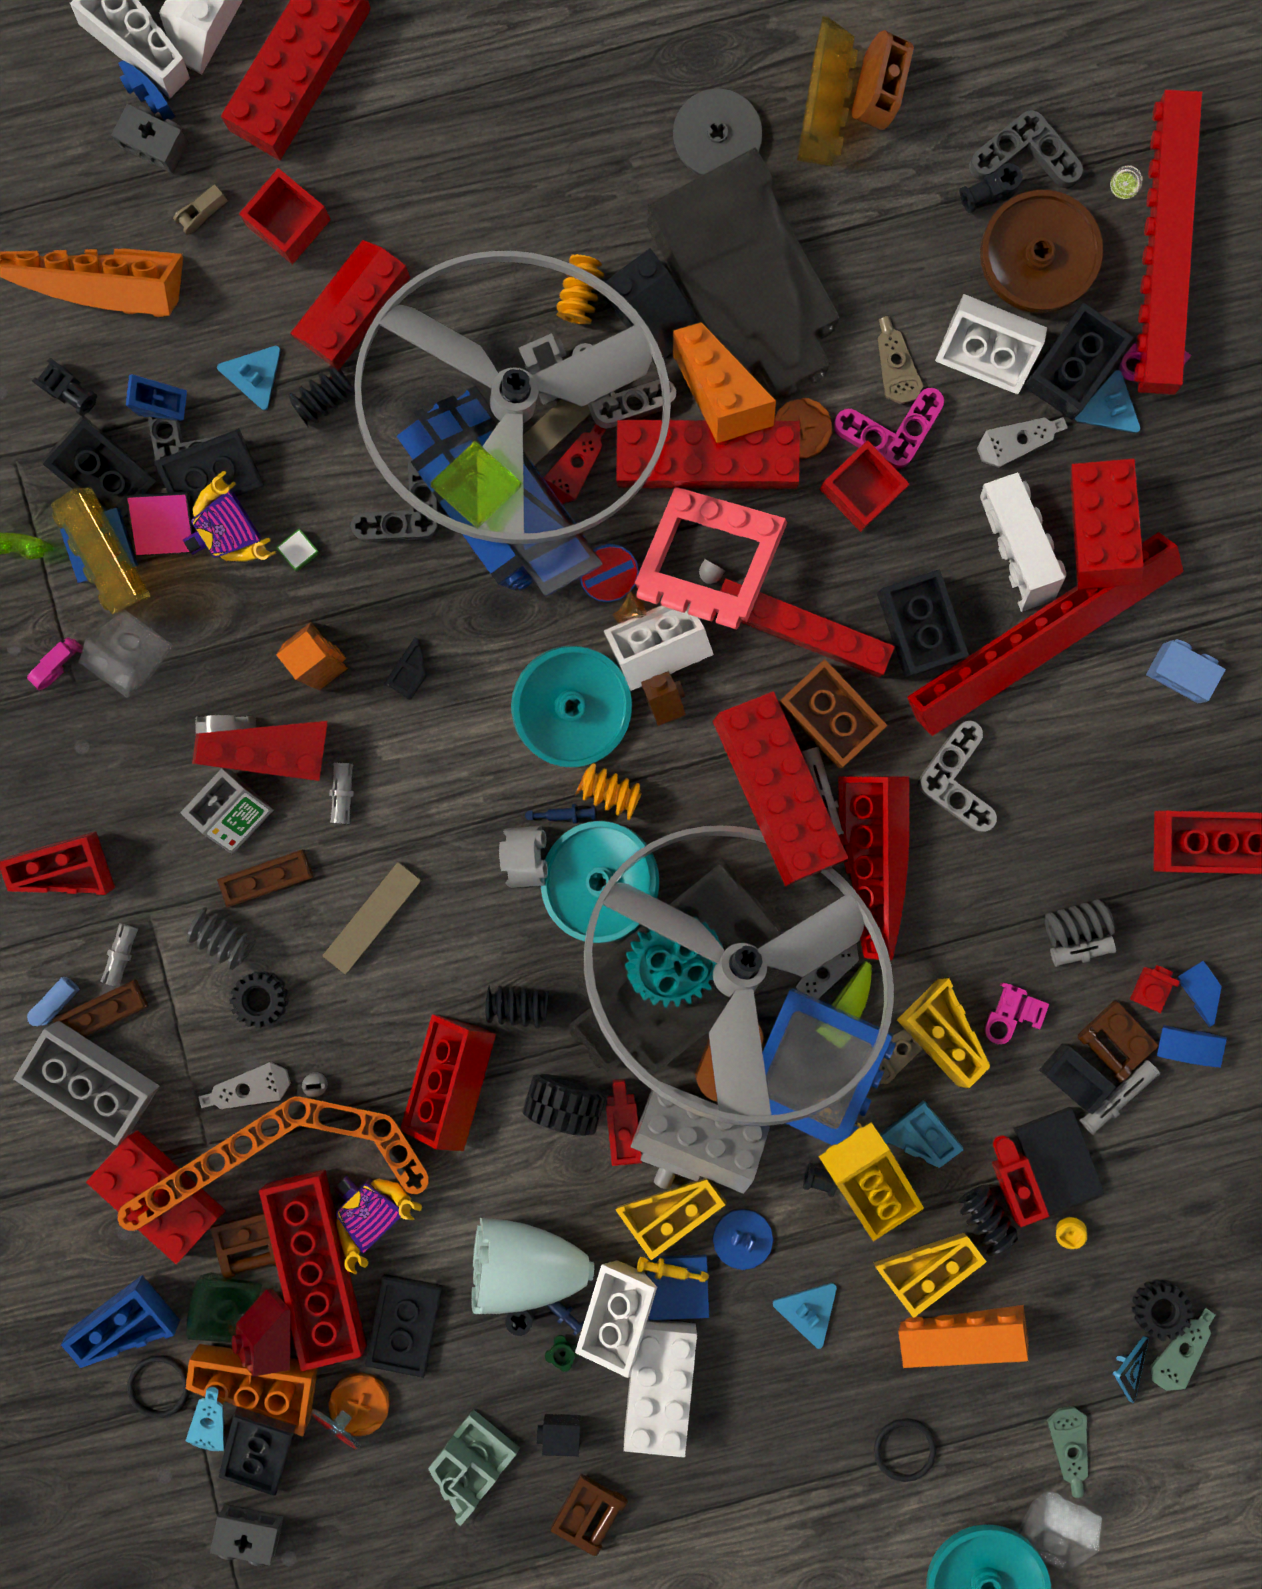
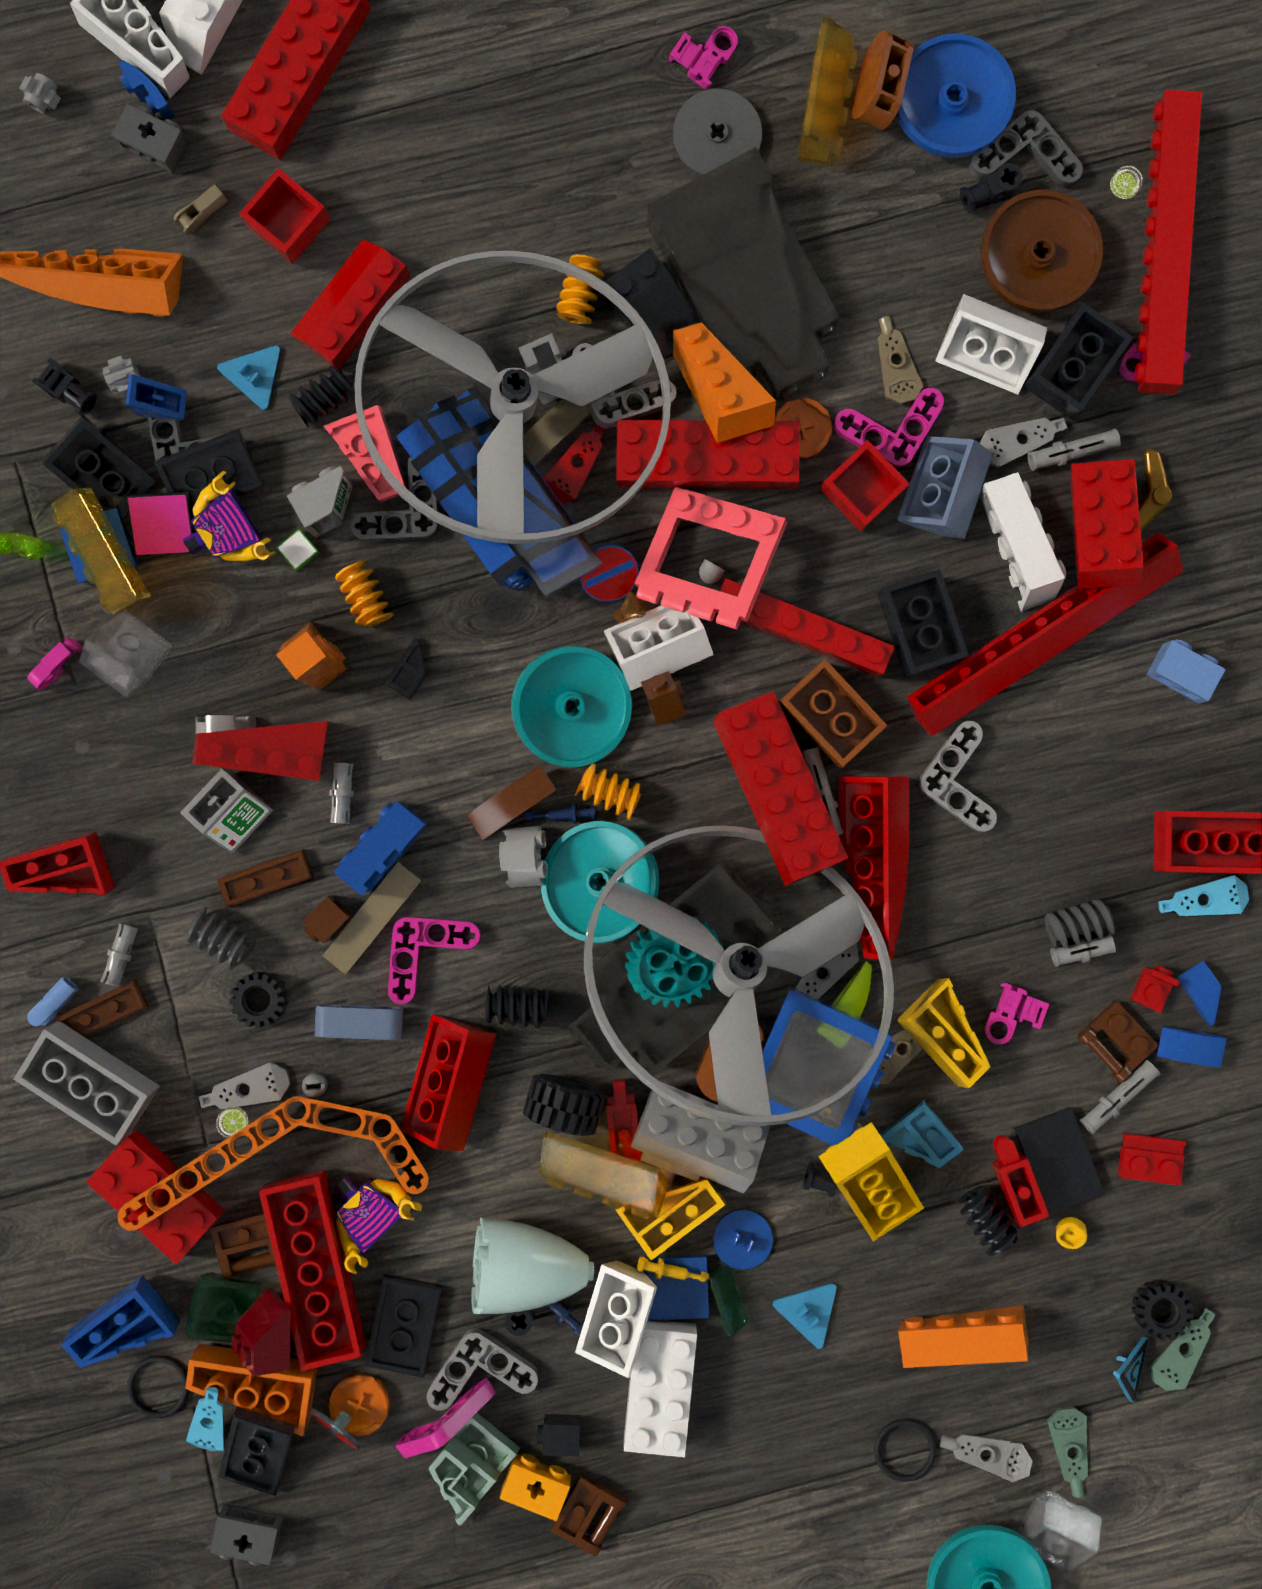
(40, 93): none -> light grey gear
(118, 374): none -> light grey gear
(231, 1121): none -> clear tile
(322, 501): none -> light grey slope
(326, 920): none -> reddish brown brick
(349, 438): none -> coral wing
(358, 1021): none -> sand blue beam
(362, 595): none -> light orange piece
(380, 848): none -> blue wedge
(422, 938): none -> dark pink beam
(437, 1433): none -> dark pink beam
(476, 484): clear neon green tile -> none
(482, 1358): none -> light grey beam
(511, 802): none -> reddish brown slope
(547, 1497): none -> light orange brick
(553, 1355): dark green plate -> none
(602, 1175): none -> clear yellow slope
(705, 60): none -> dark pink piece
(727, 1299): none -> clear green slope
(930, 1271): yellow wedge -> none
(945, 486): none -> sand blue slope
(956, 96): none -> blue dish
(1000, 1455): none -> light grey piece
(1041, 458): none -> light grey pin
(1077, 1078): black panel -> none
(1111, 407): dark azure piece -> none
(1151, 1158): none -> red plate
(1158, 492): none -> pearl gold piece
(1218, 898): none -> medium azure piece

